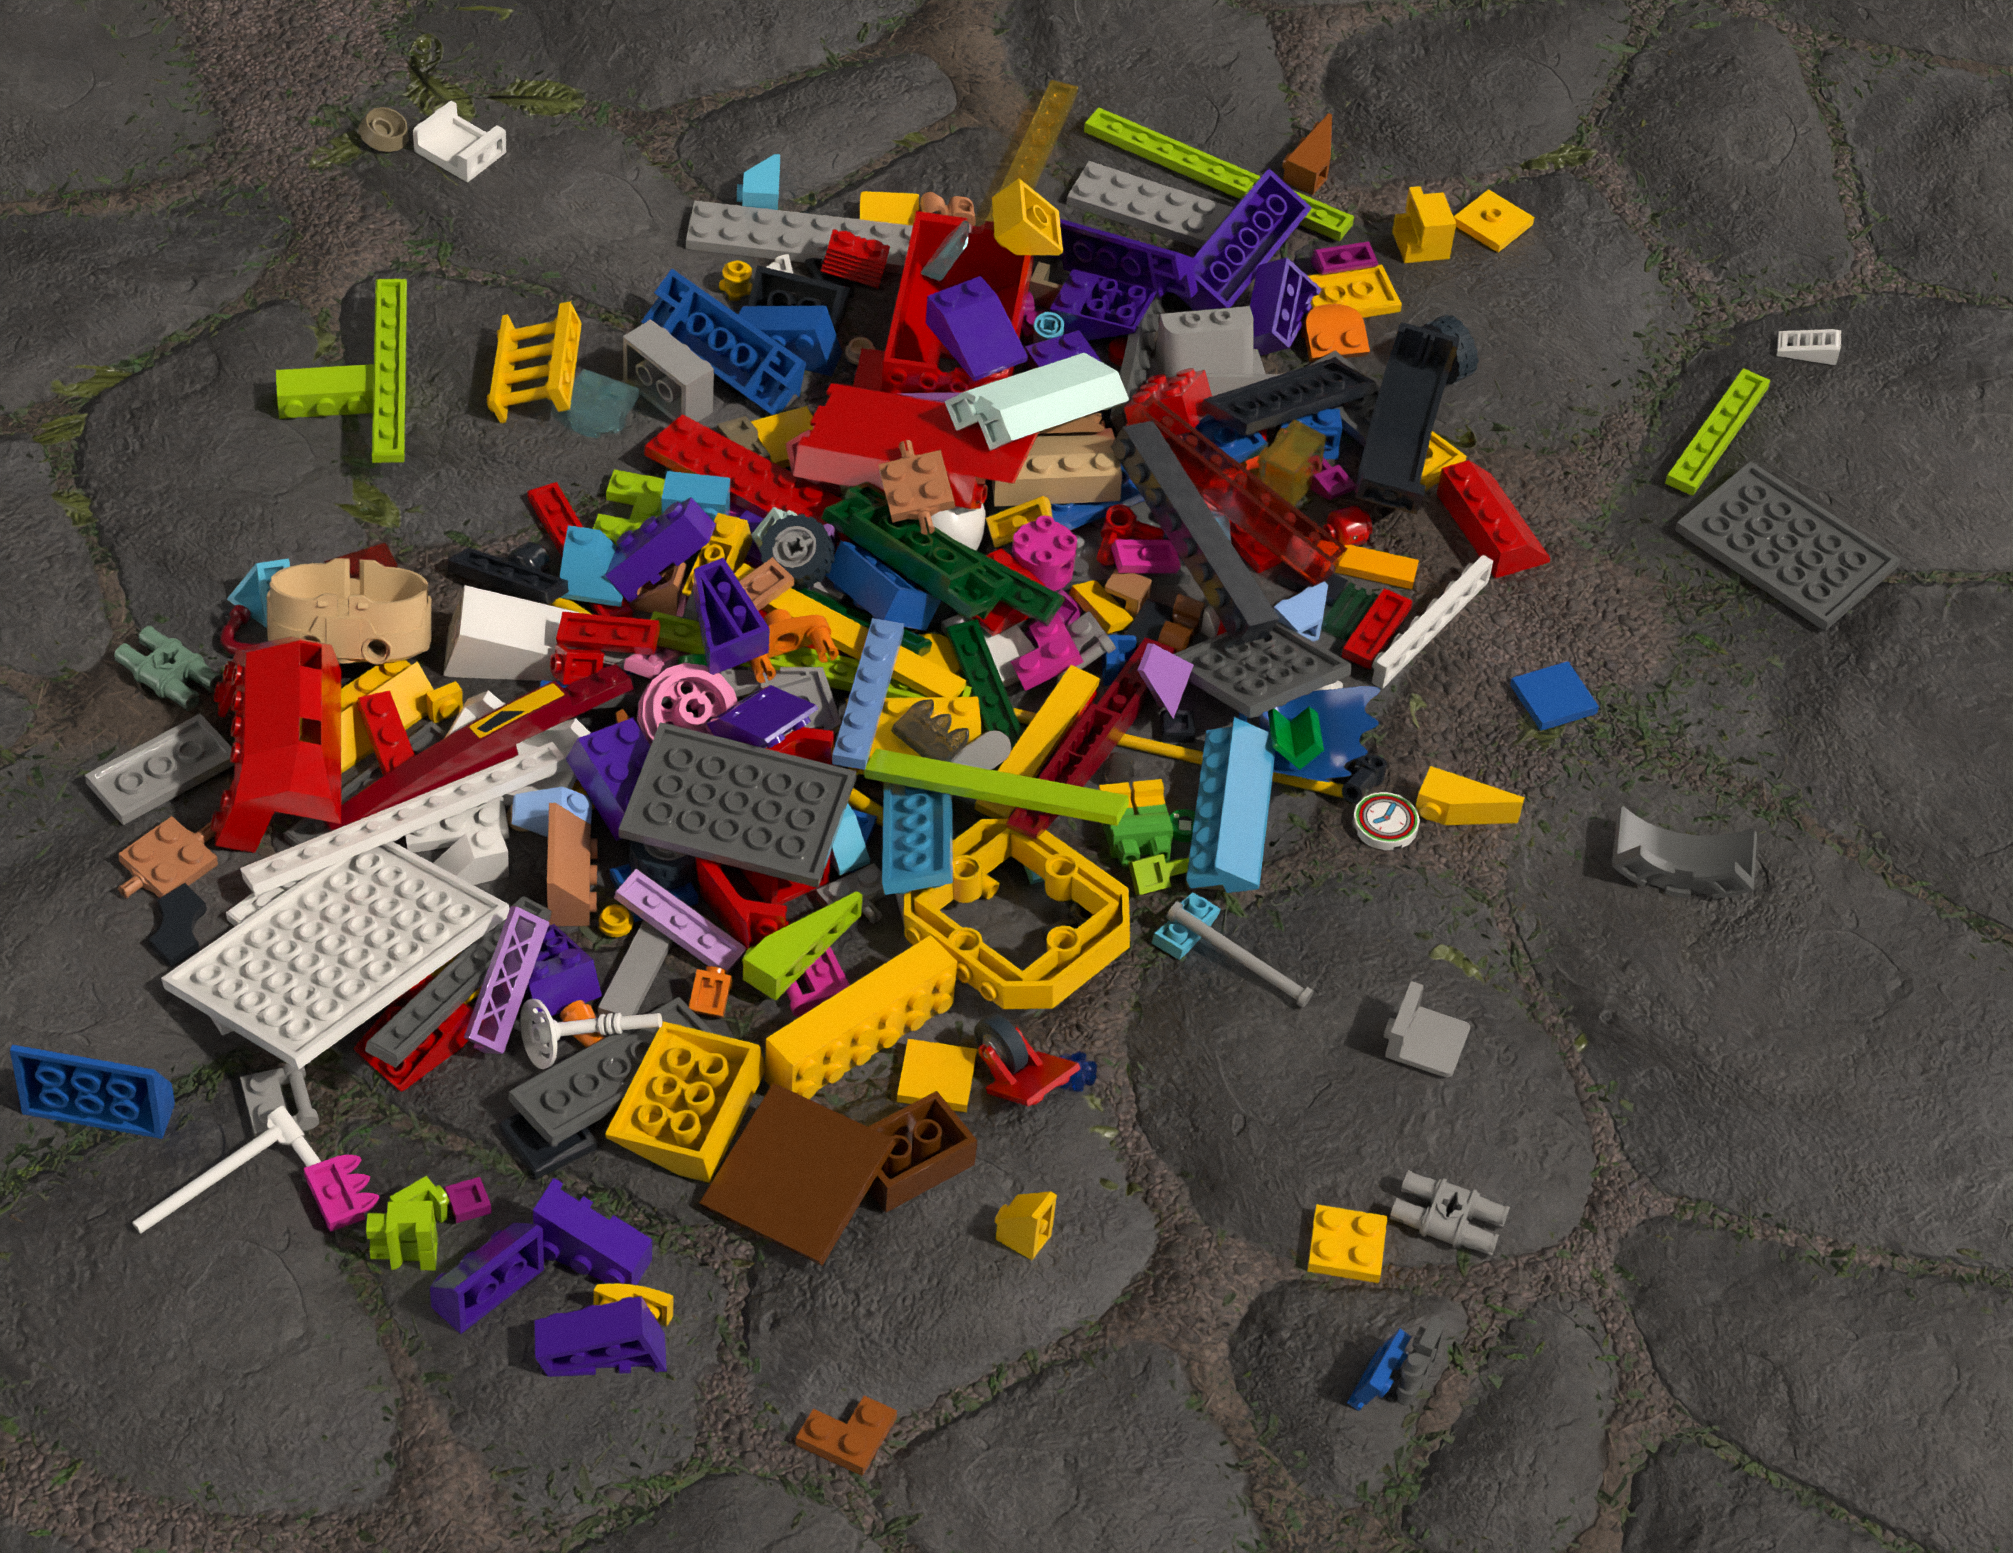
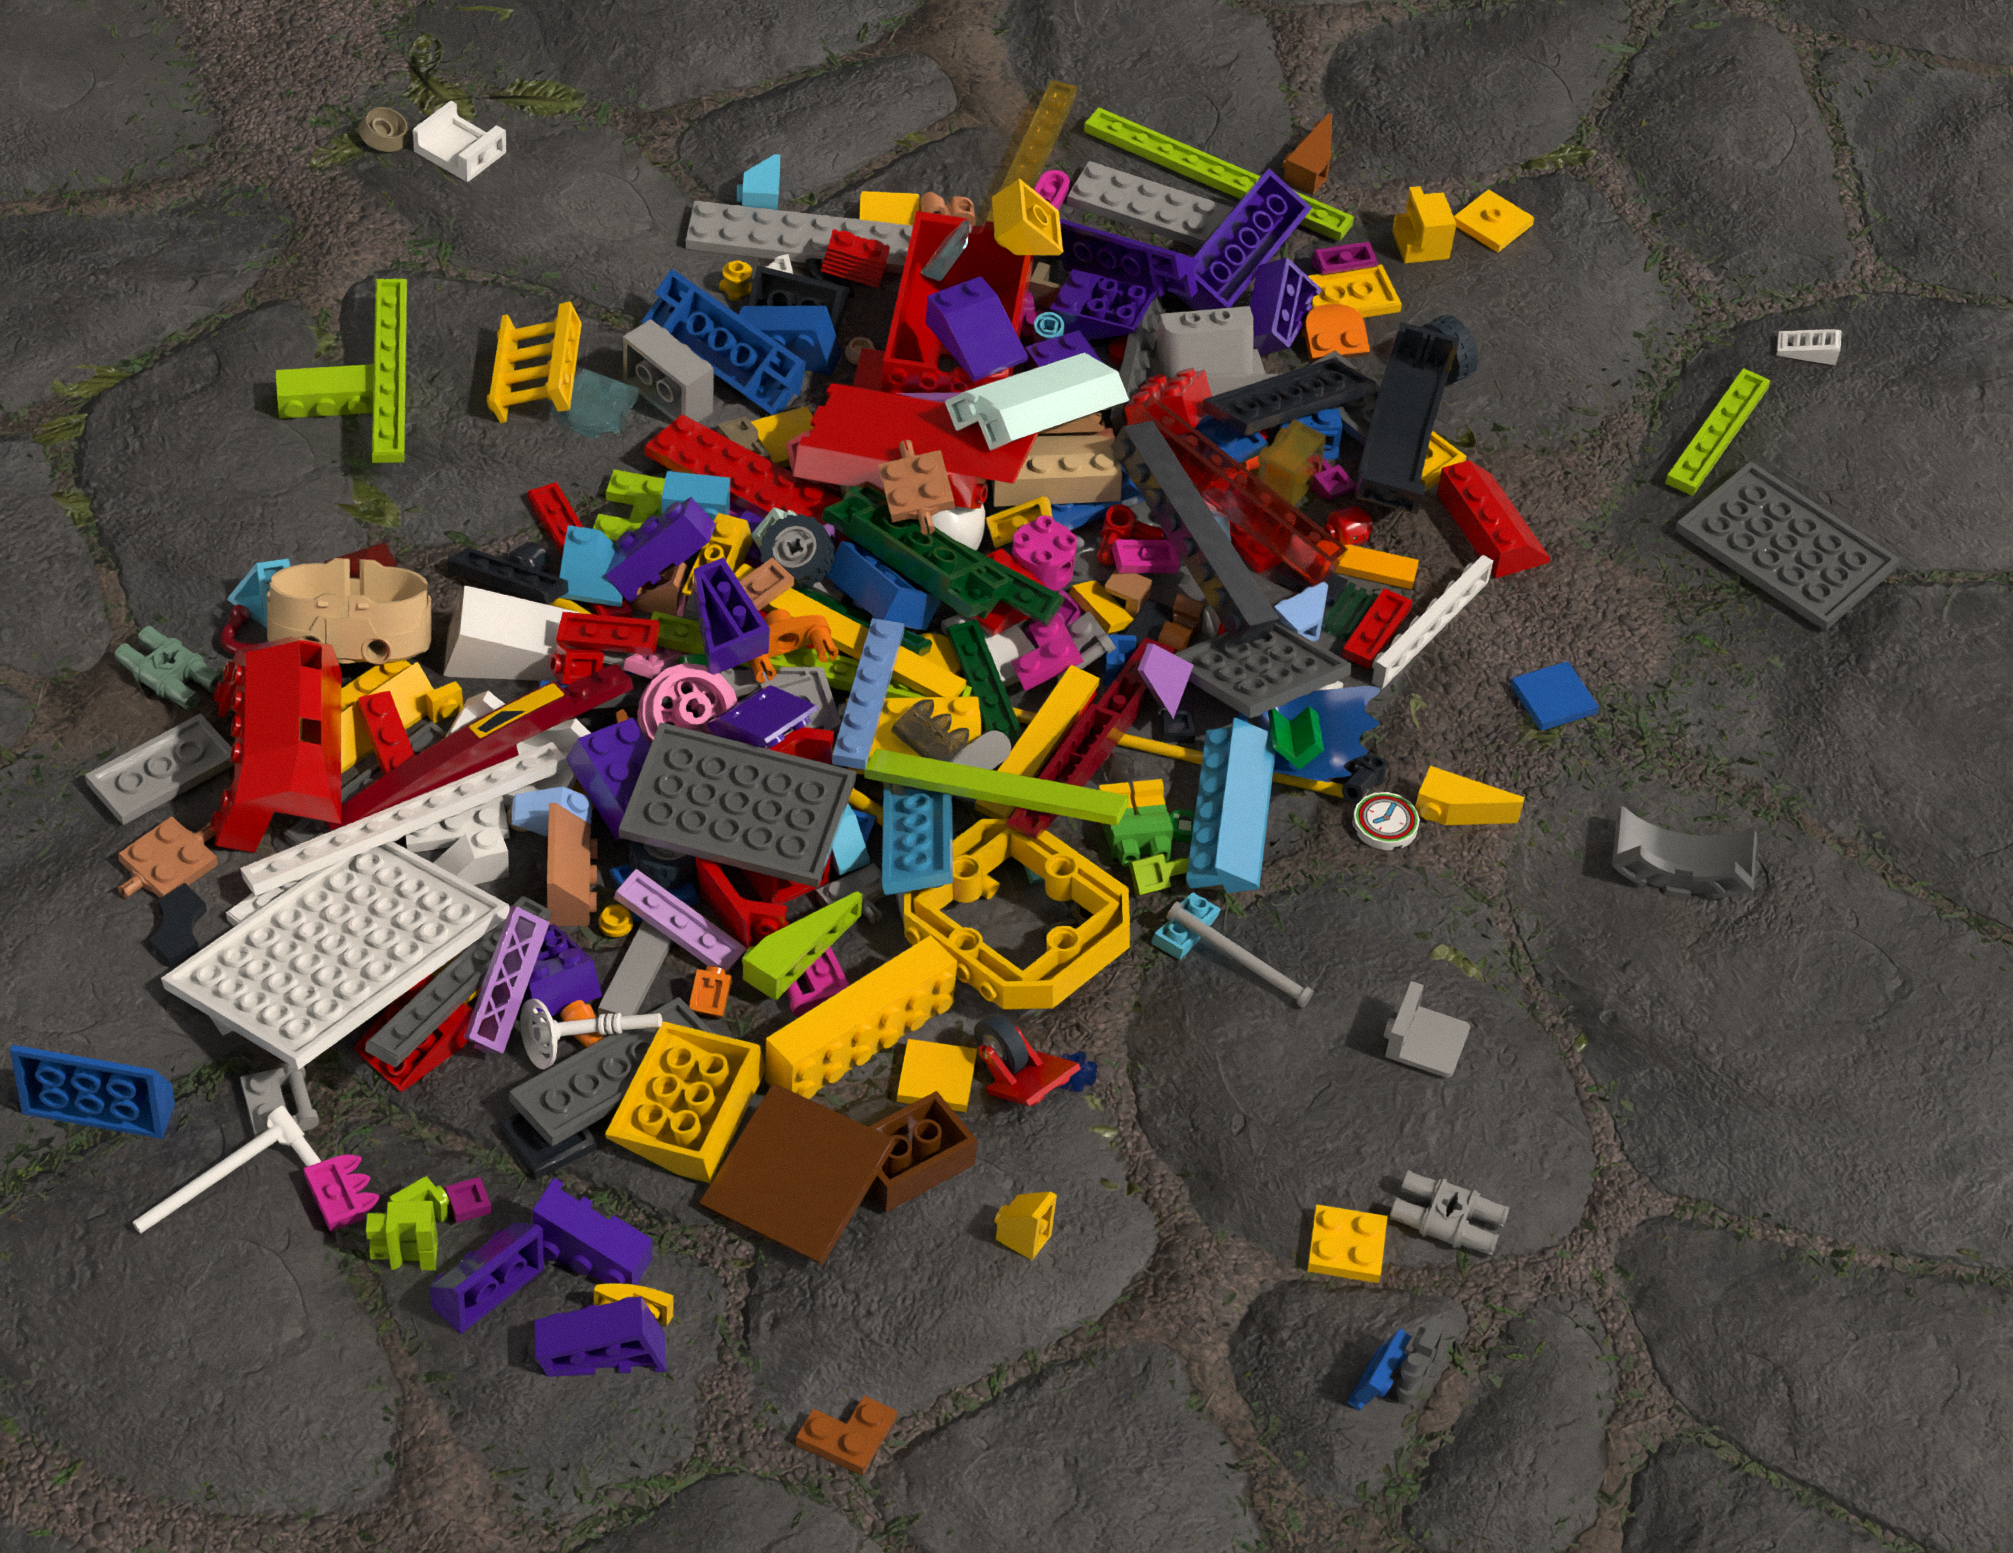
(1053, 187): none -> dark pink plate

